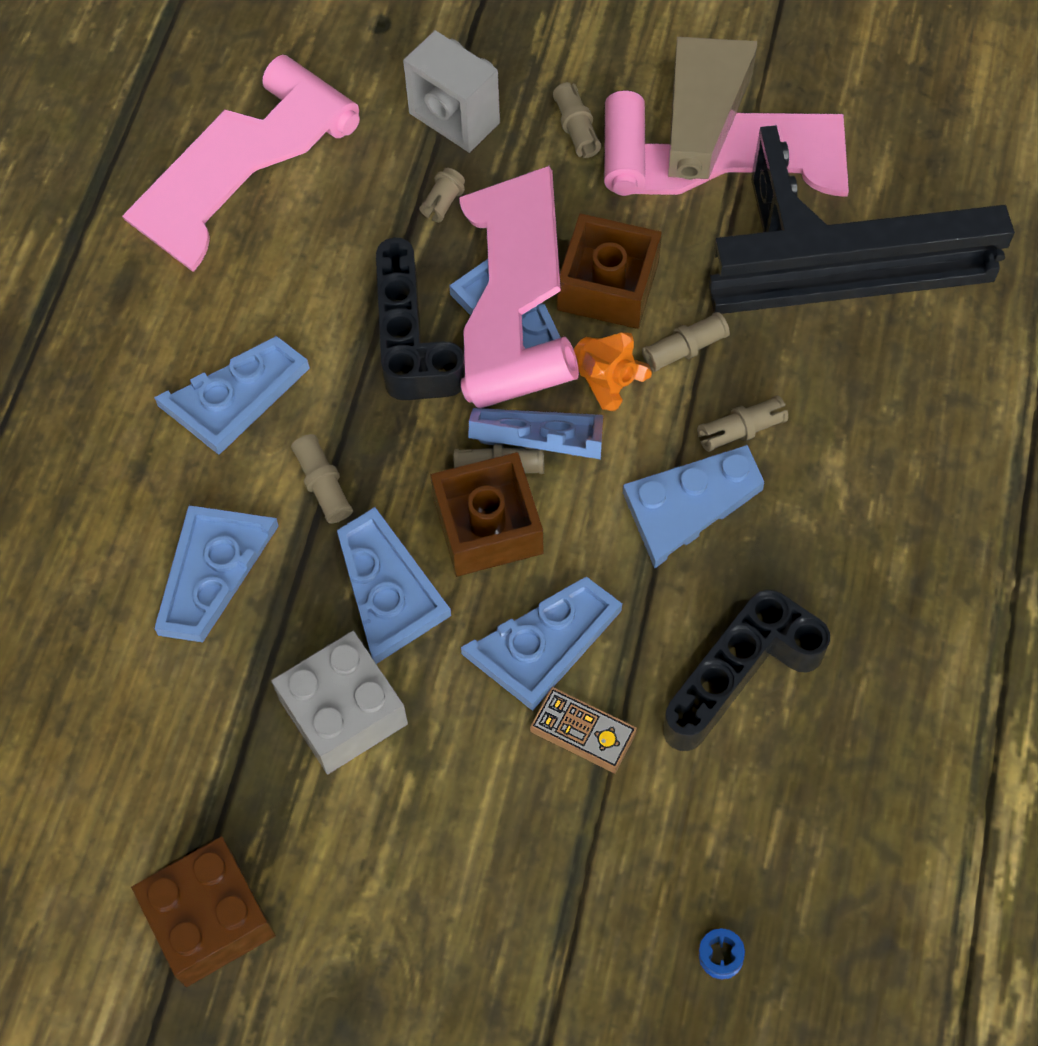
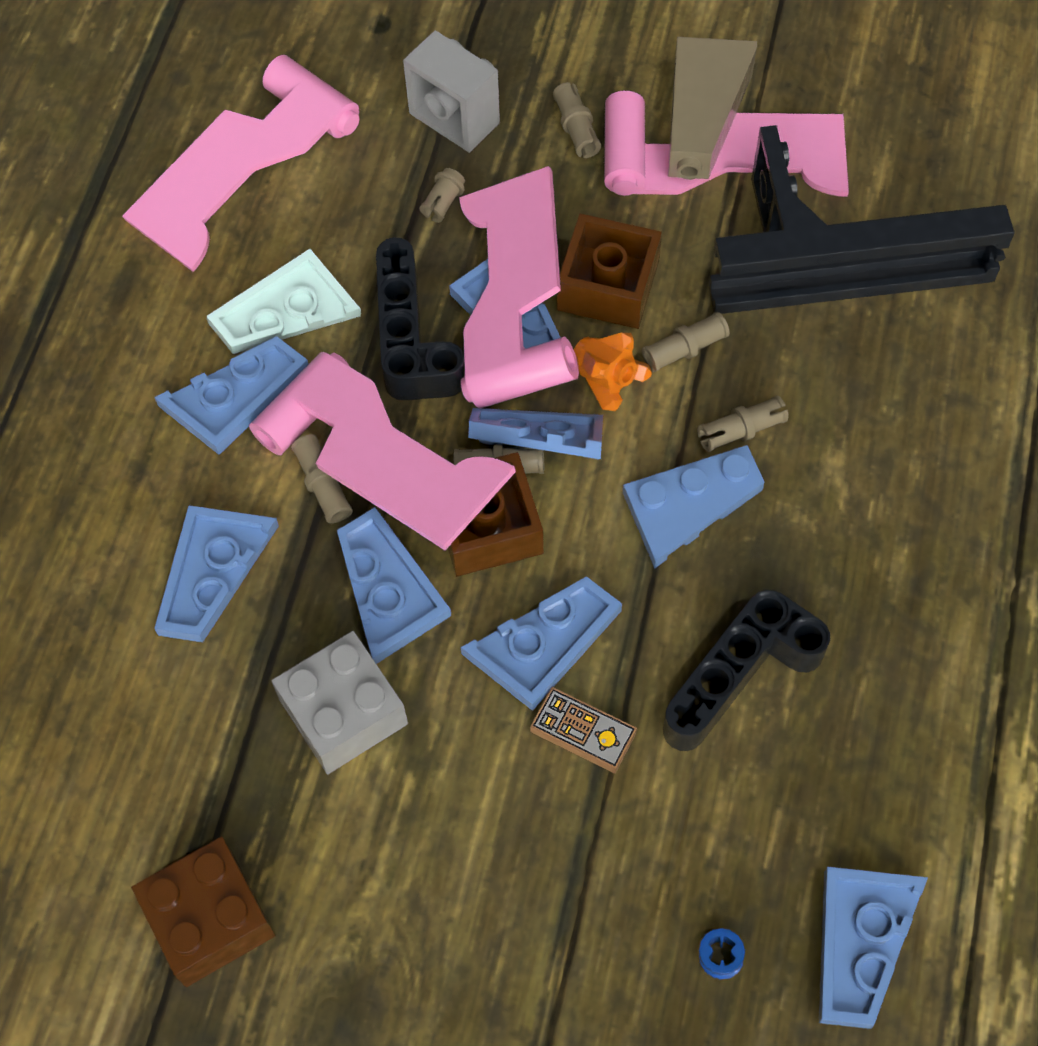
(283, 305): none -> light aqua wing
(376, 457): none -> bright pink door
(861, 939): none -> medium blue wing

